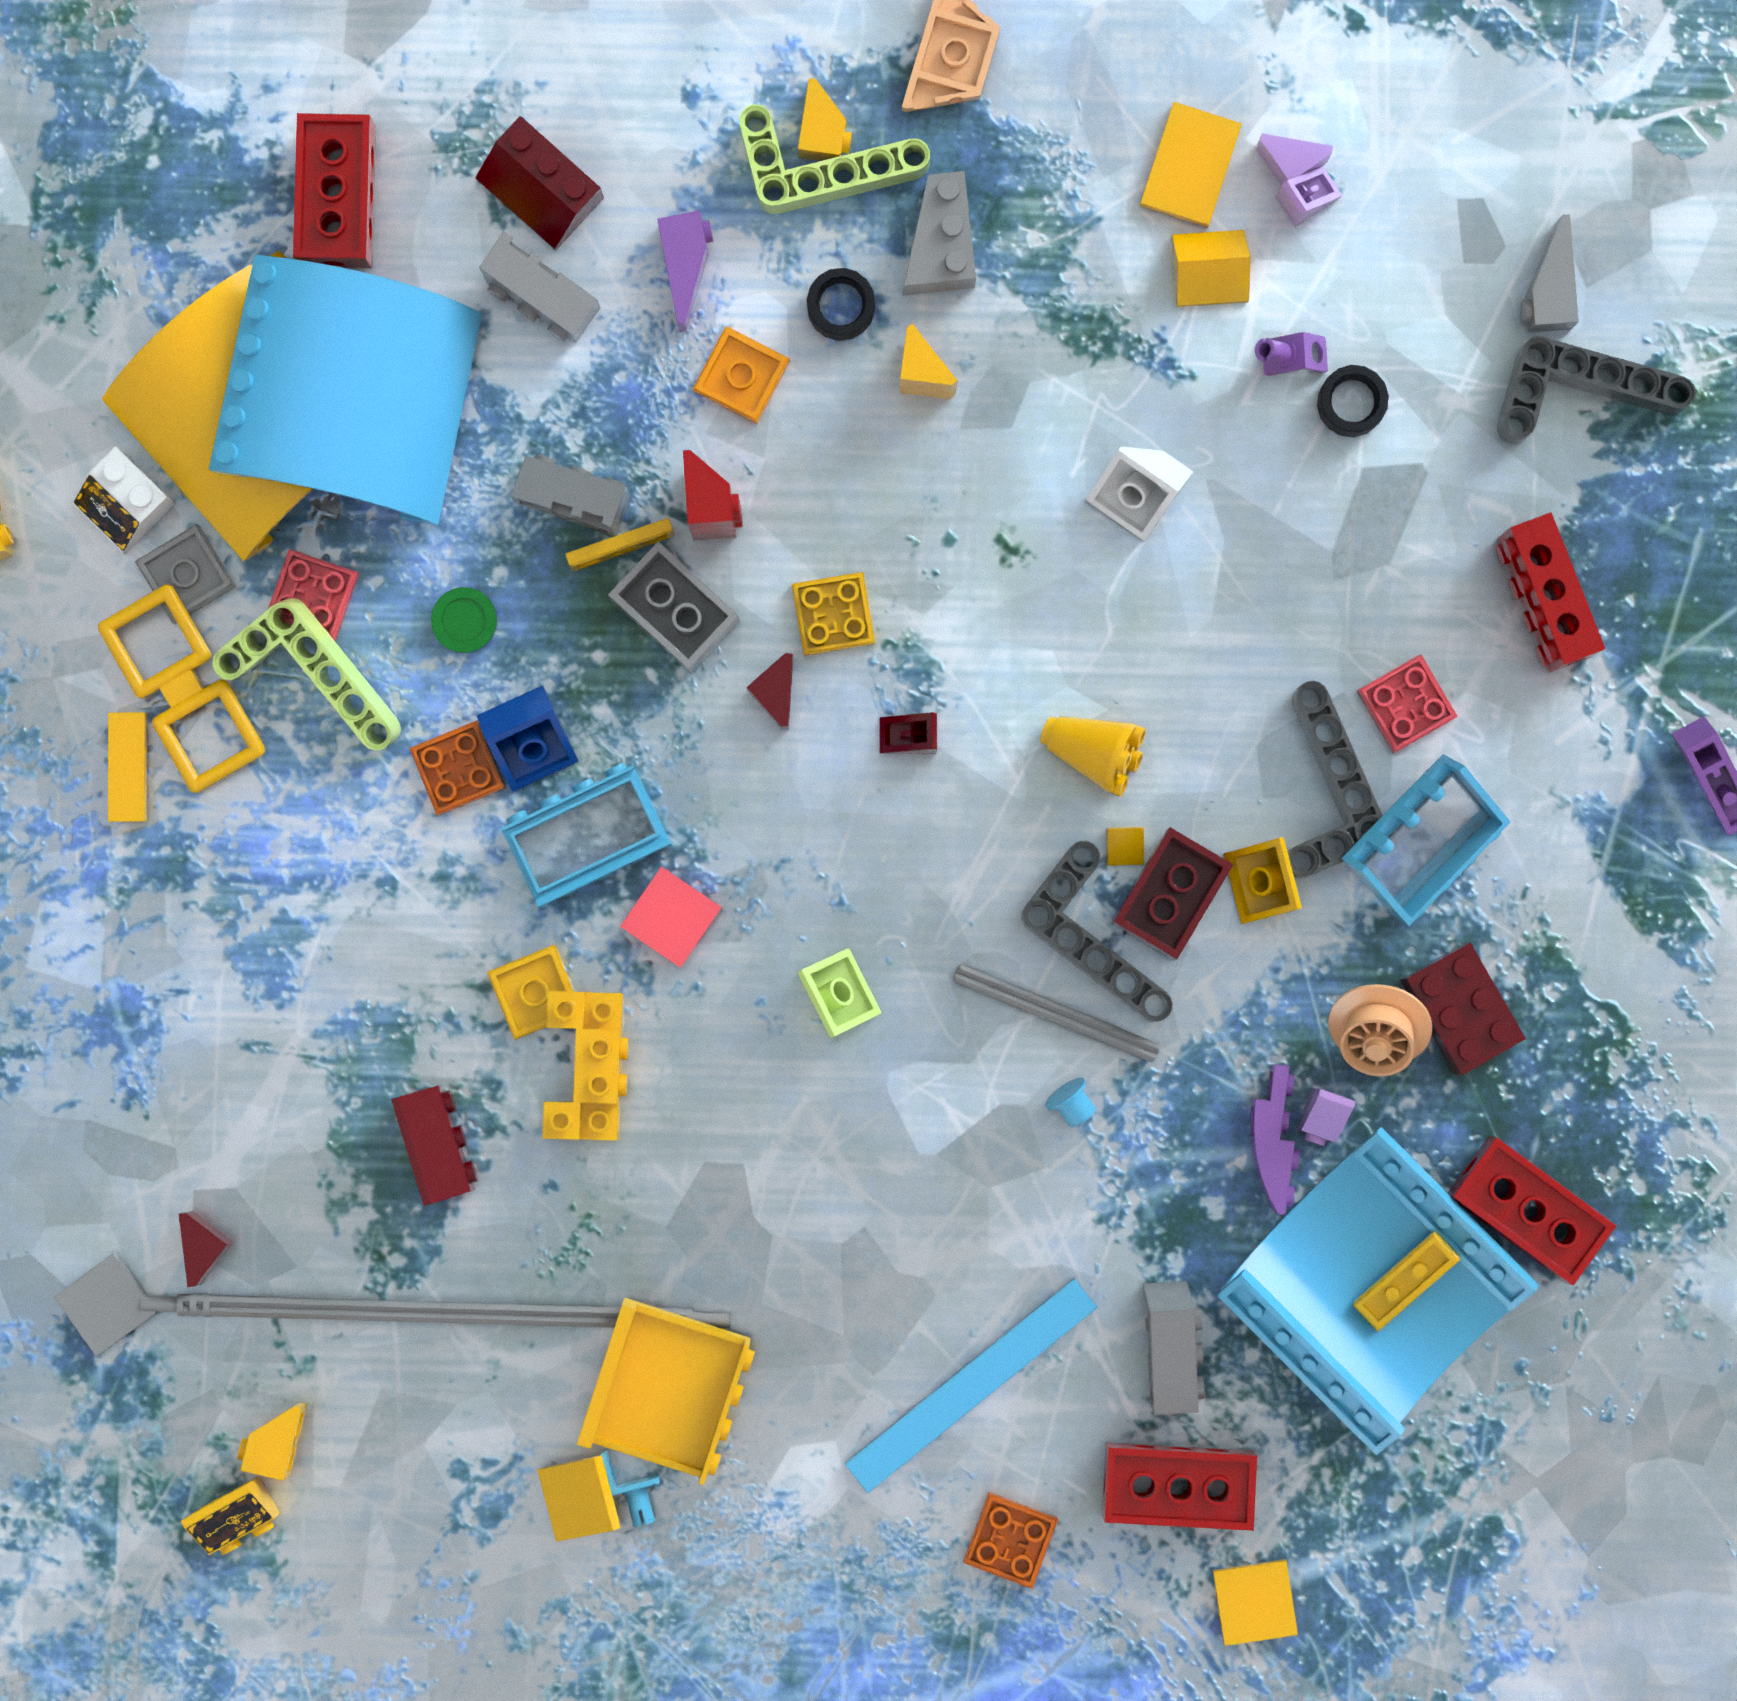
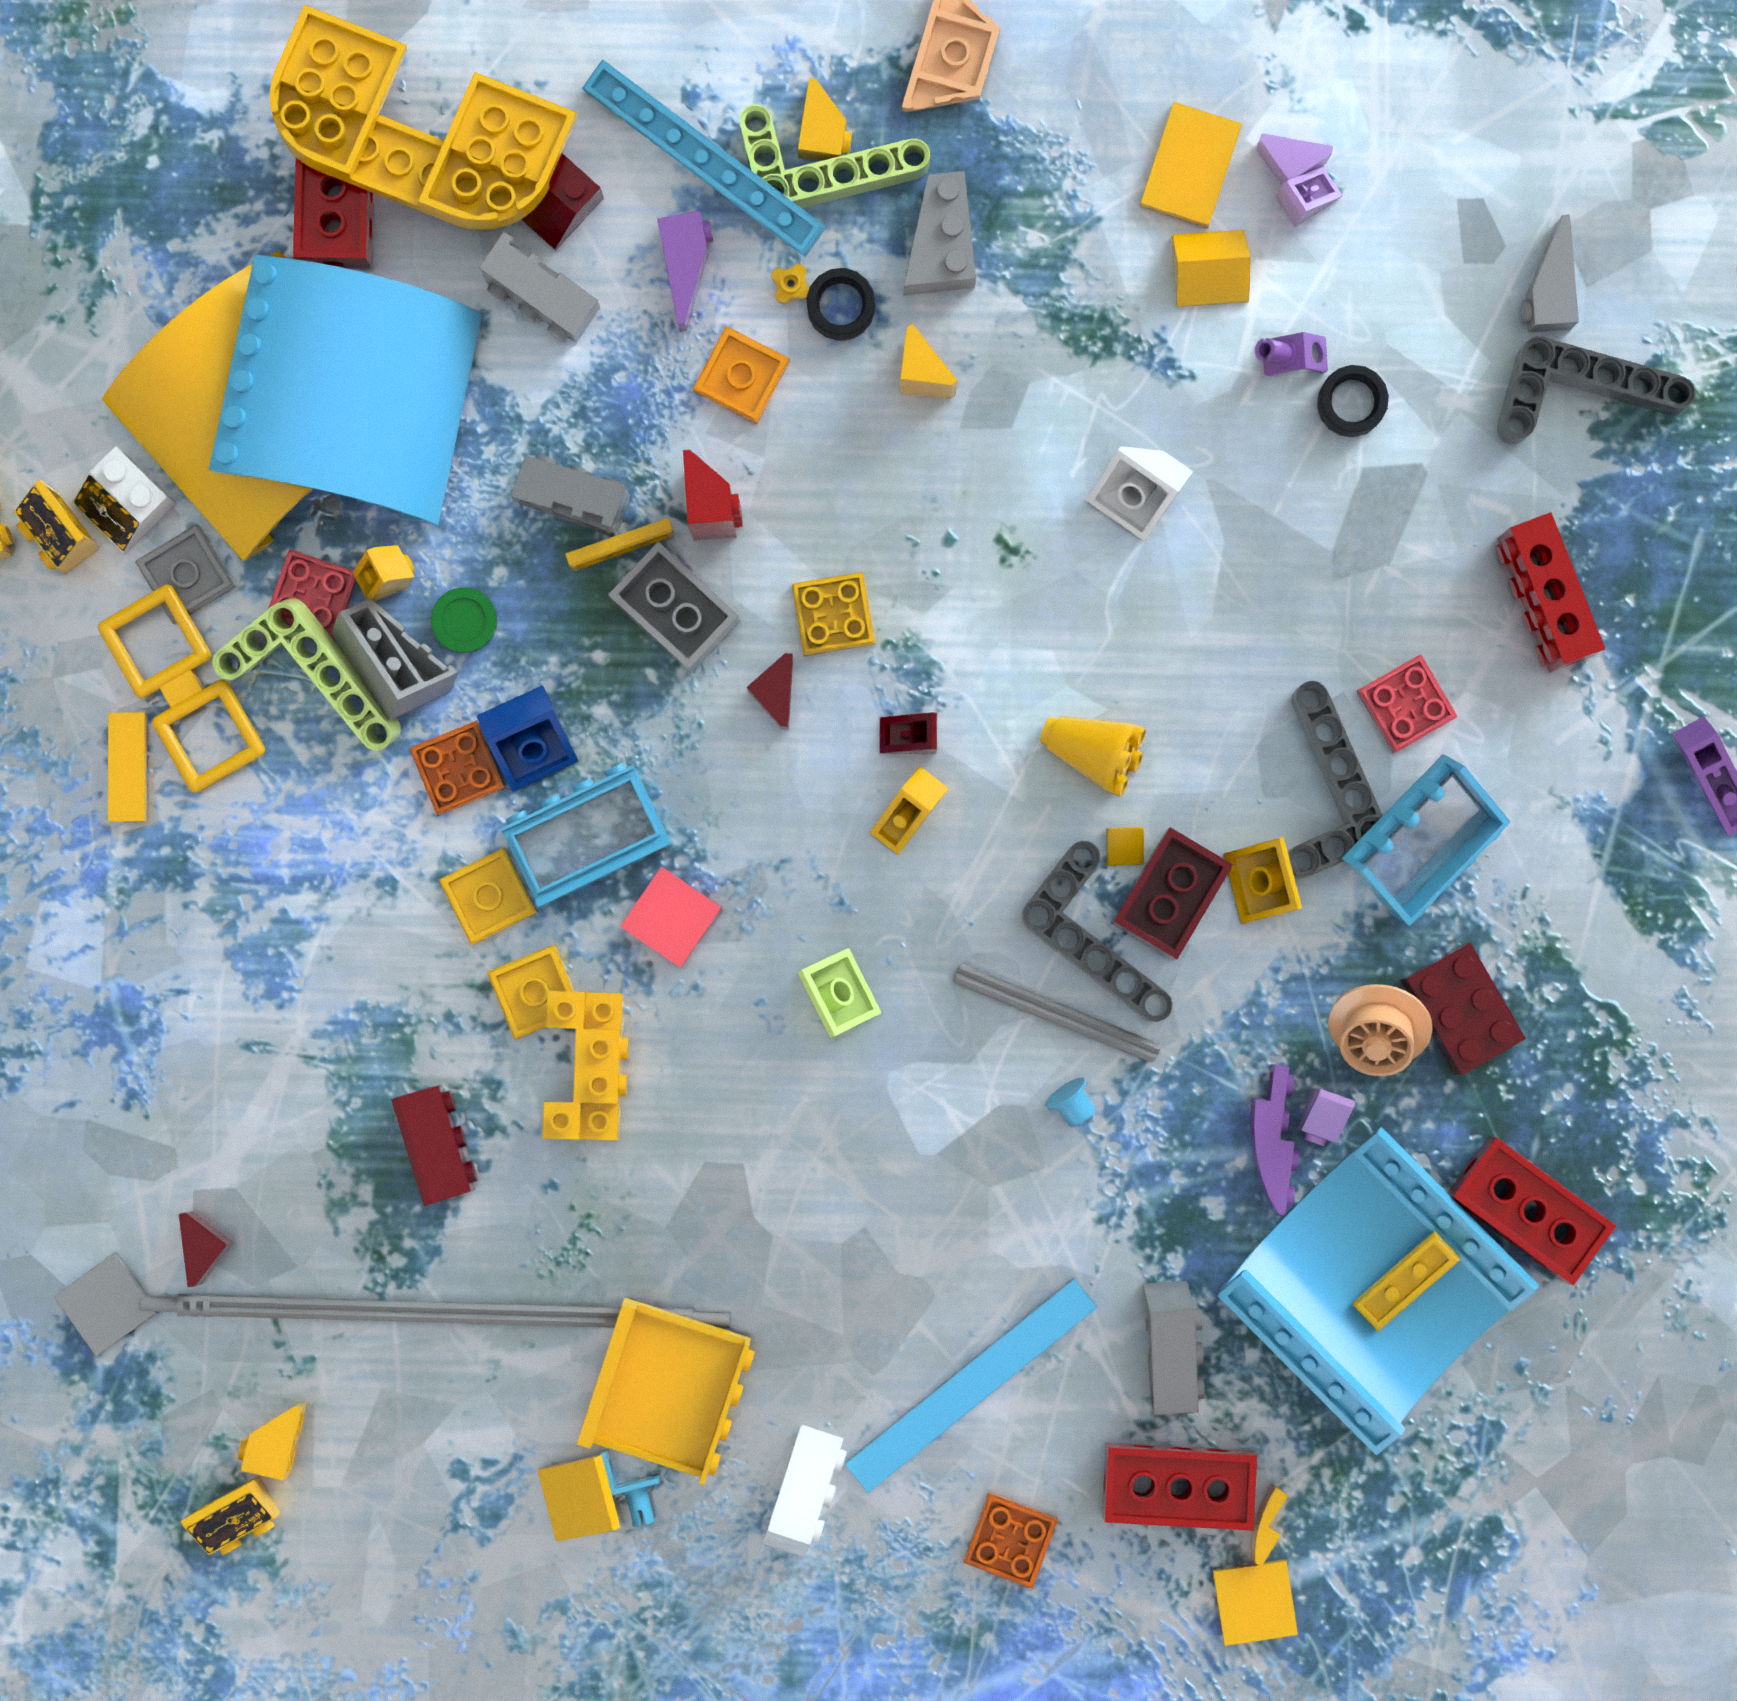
(55, 528): none -> slope
(383, 572): none -> yellow slope
(389, 661): none -> light grey wedge
(478, 178): none -> yellow plate
(488, 896): none -> yellow tile
(704, 158): none -> medium azure tile
(781, 278): none -> yellow plate
(805, 1491): none -> white wedge
(908, 810): none -> yellow slope
(1264, 1536): none -> yellow slope

